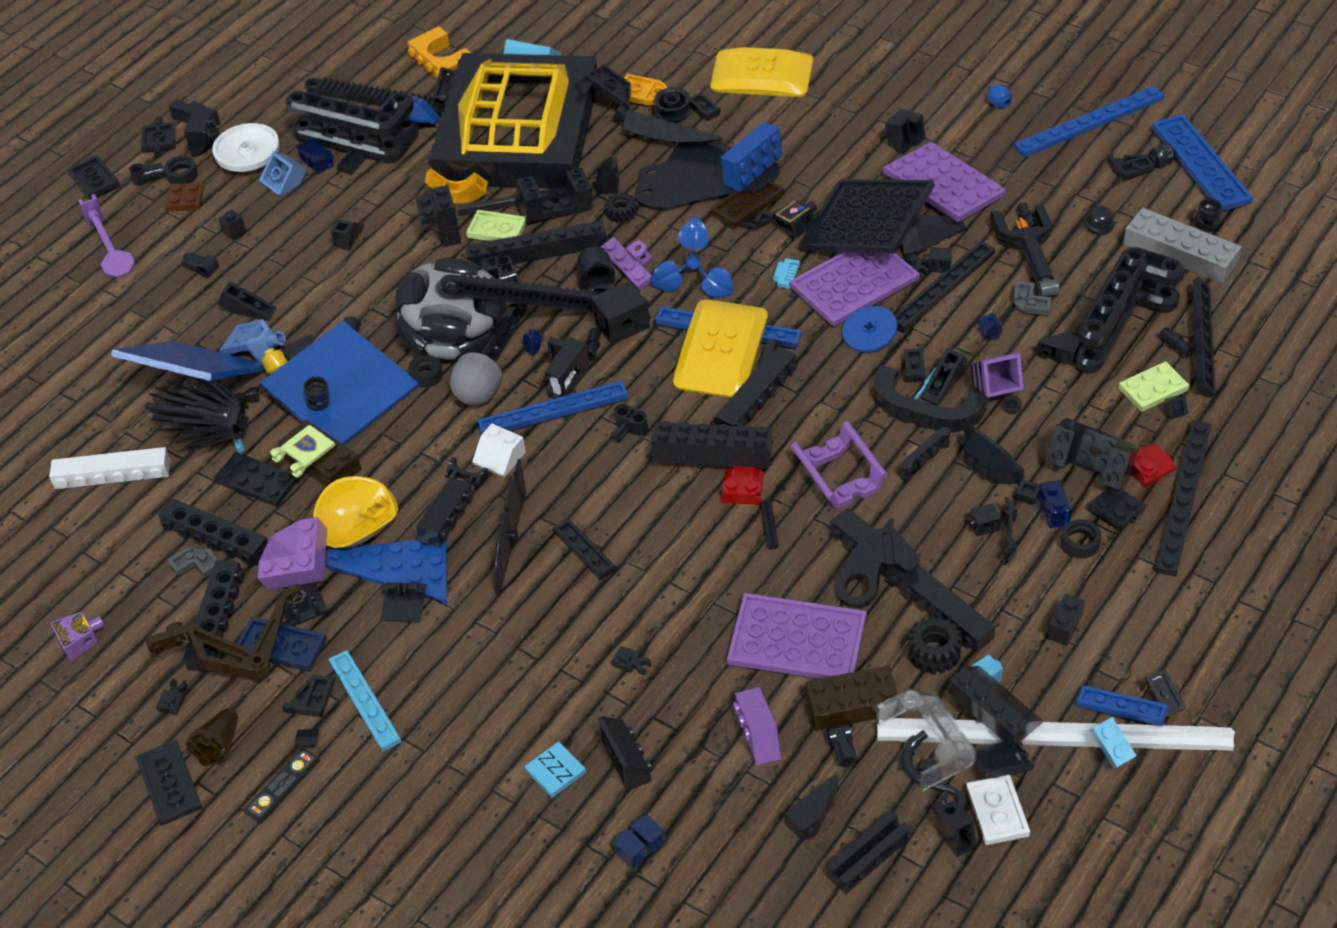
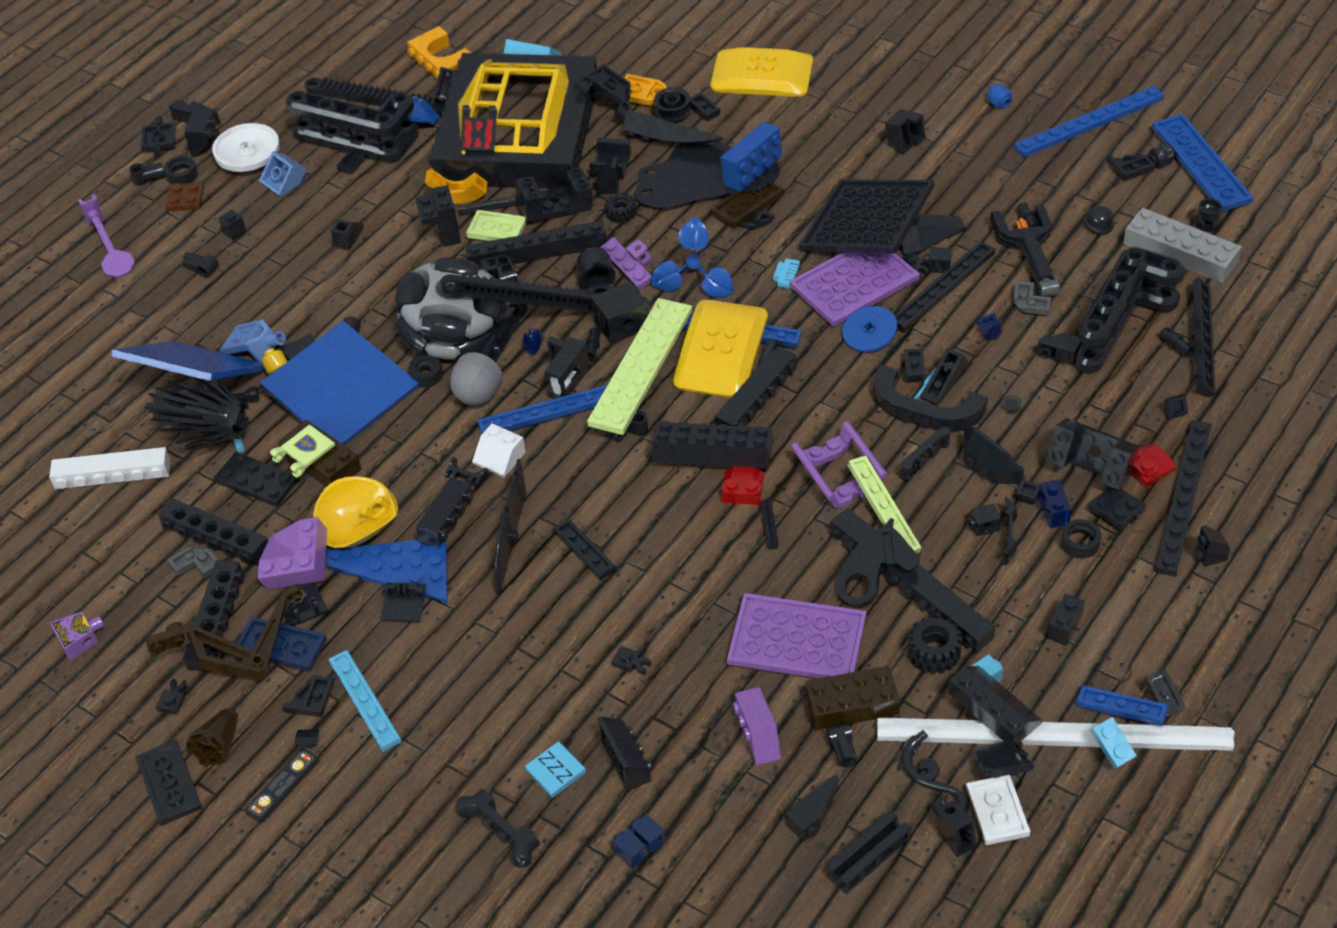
(93, 177): black plate -> none
(245, 303): black slope -> none
(315, 155): clear blue brick -> none
(316, 393): black wheel -> none
(478, 133): none -> flag
(483, 806): none -> black plate
(611, 148): none -> black panel
(639, 366): none -> yellowish green plate
(795, 217): black torso -> none
(881, 499): none -> yellowish green plate
(953, 752): clear windscreen -> none
(957, 188): medium lavender plate -> none
(998, 375): medium lavender slope -> none
(1153, 386): yellowish green plate -> none
(1211, 547): none -> black slope

